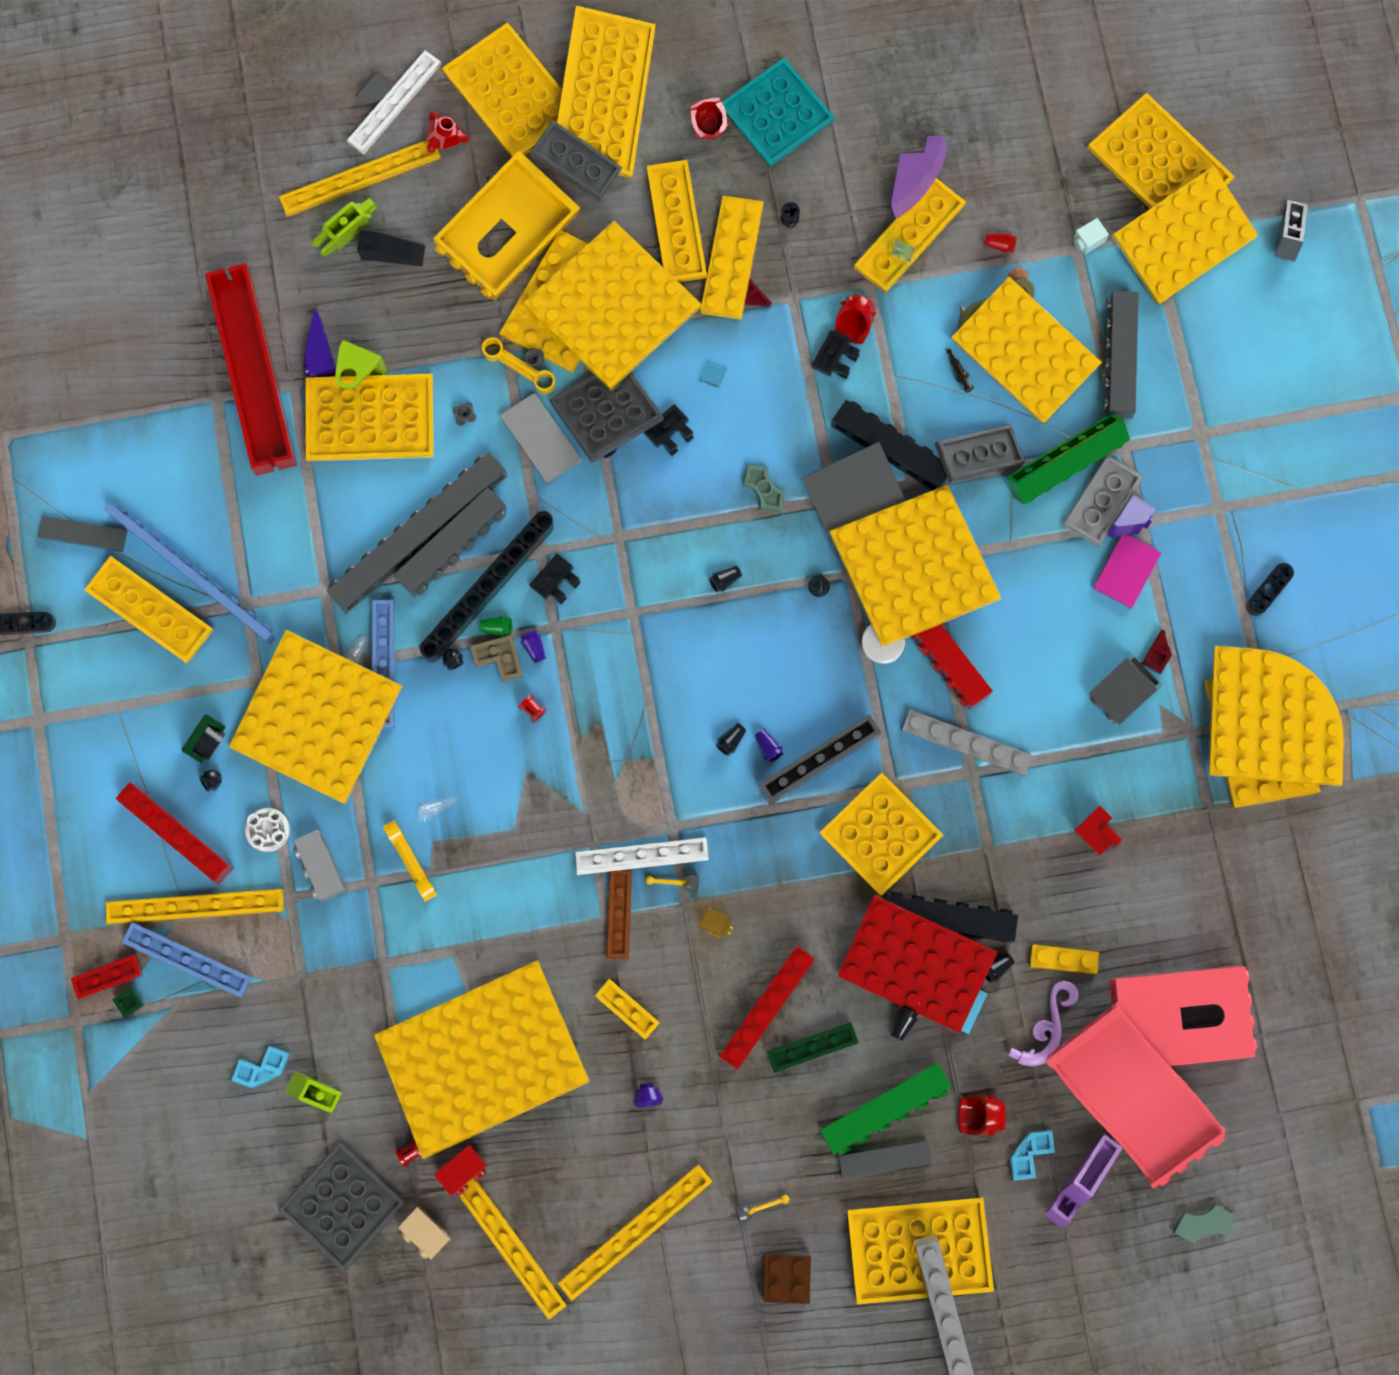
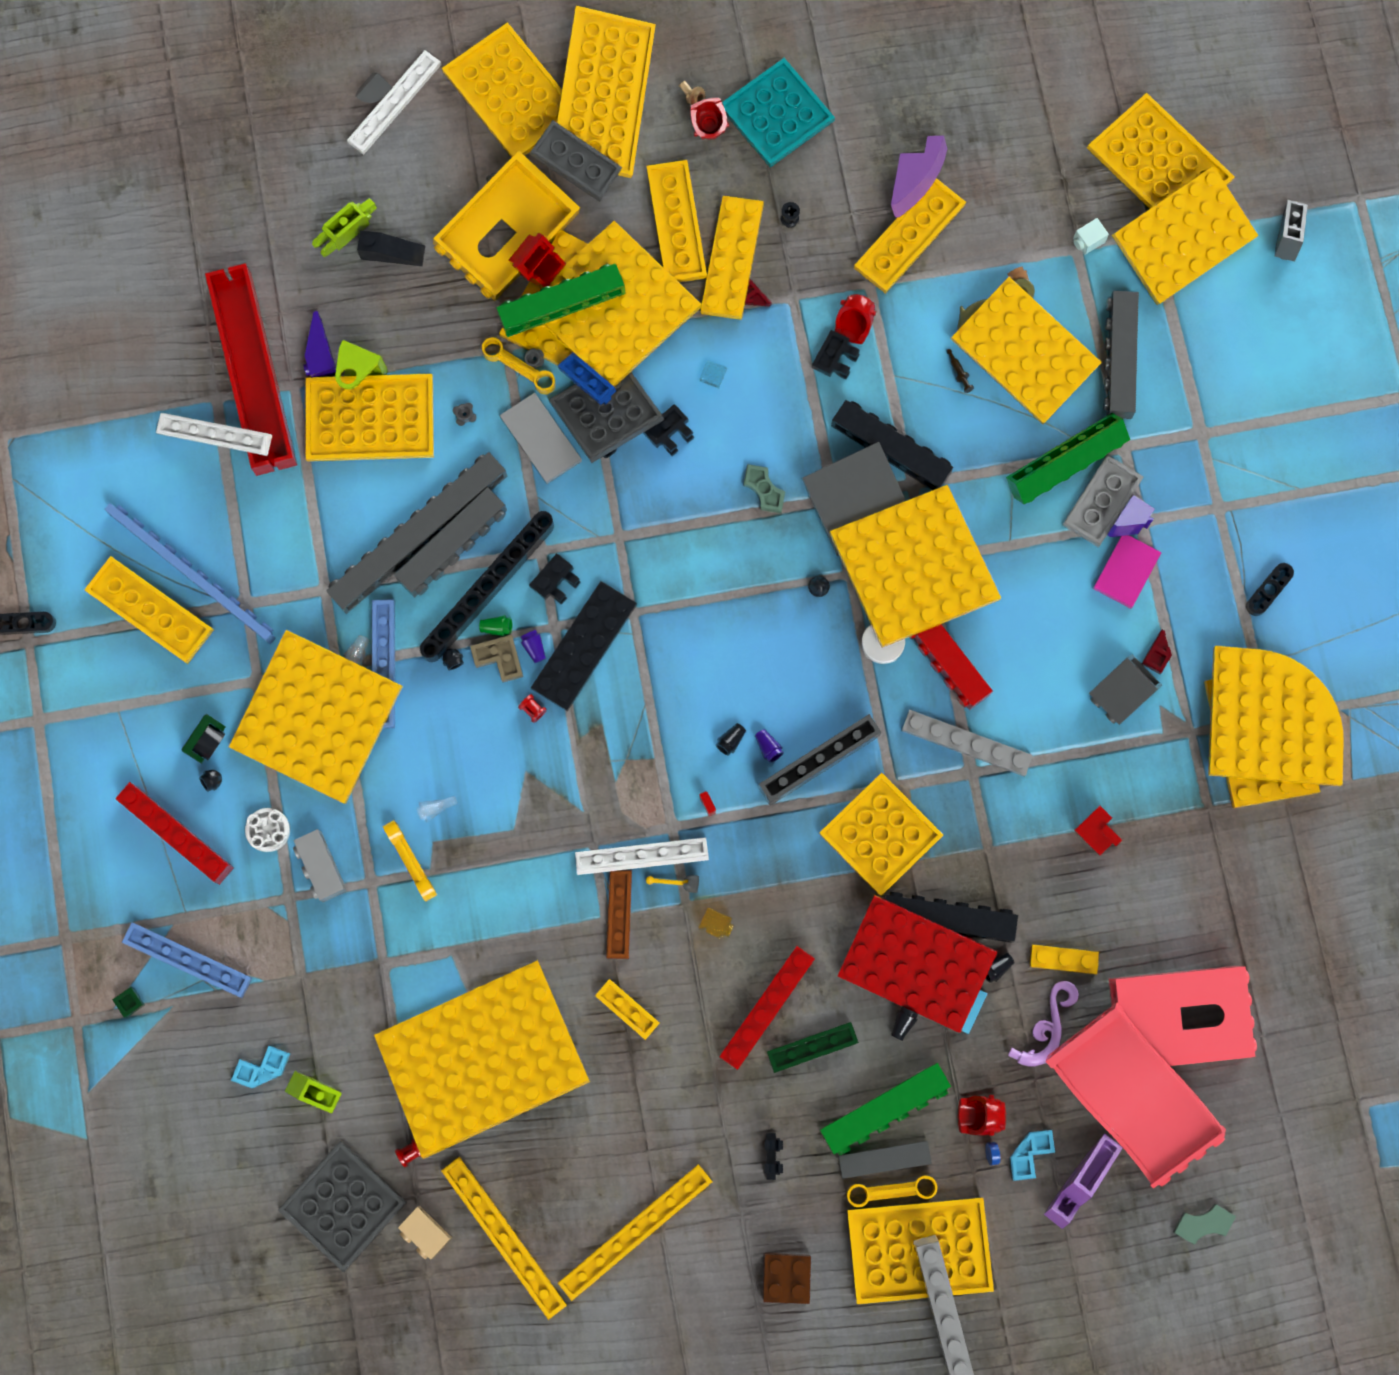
(82, 533): dark grey tile -> none
(106, 977): red plate -> none
(195, 906): yellow tile -> none
(214, 434): none -> white tile
(357, 178): yellow tile -> none
(443, 133): red rock -> none
(461, 1171): red brick -> none
(537, 260): none -> red plate
(561, 299): none -> green brick
(583, 646): none -> black plate
(587, 379): none -> blue plate
(647, 1096): dark purple cone -> none
(692, 95): none -> tan plate
(707, 803): none -> red tile
(723, 579): black cone -> none
(745, 1212): hinge -> none
(772, 1146): none -> black plate
(891, 1191): none -> yellow piece
(903, 250): clear light blue tile -> none
(979, 453): dark grey tile -> none
(992, 1153): none -> blue tile
(1001, 241): red cone -> none

